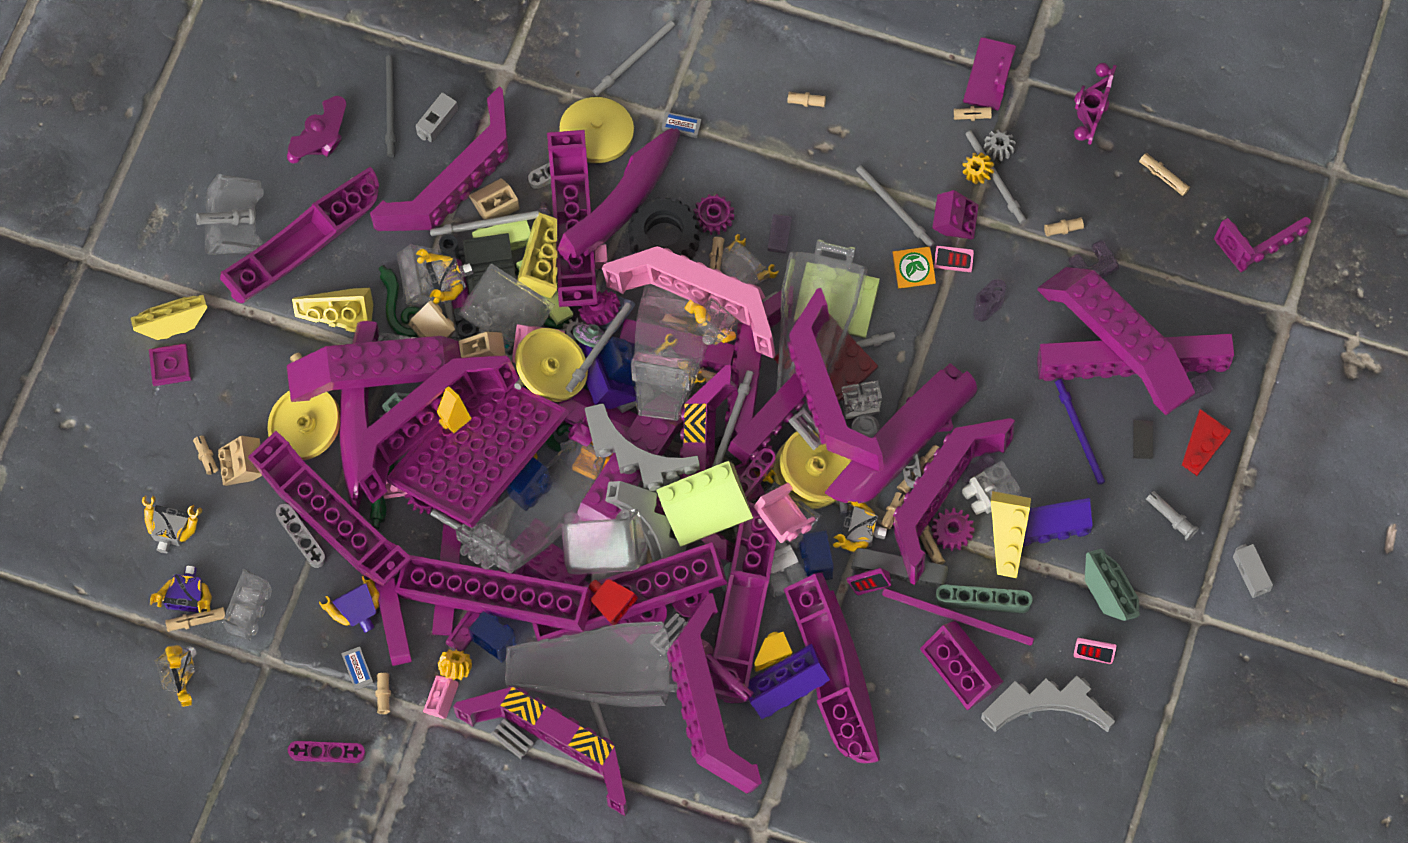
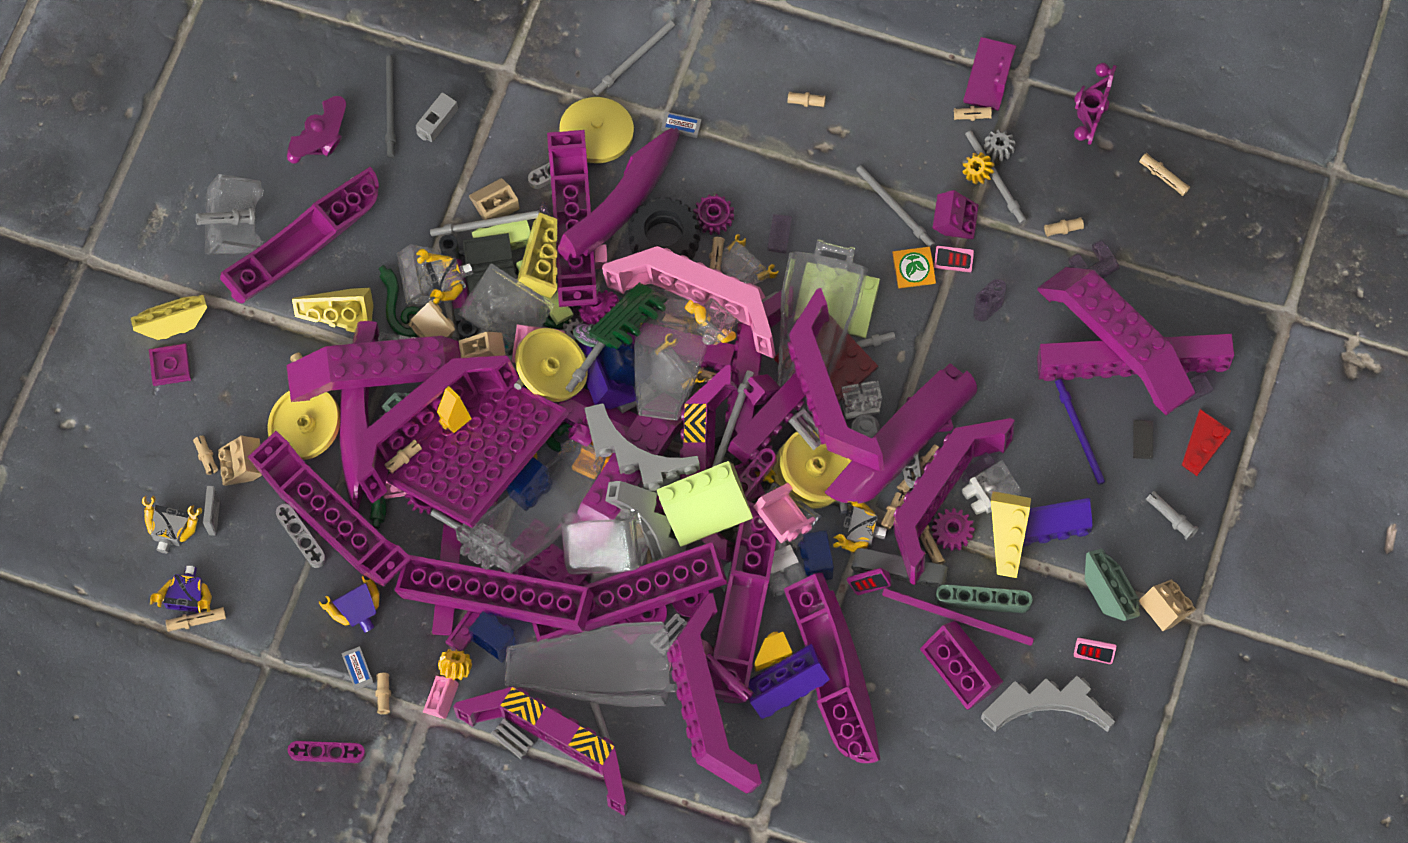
(175, 670): torso -> none
(211, 510): none -> light grey tile
(247, 605): clear slope -> none
(393, 623): magenta beam -> none
(403, 456): none -> tan pin
(454, 181): magenta slope -> none
(612, 599): red torso -> none
(628, 316): none -> dark green hinge
(662, 370): clear slope -> none
(763, 387): none -> magenta hinge
(1167, 604): none -> tan slope
(1239, 249): magenta bracket -> none
(1252, 570): light grey brick -> none

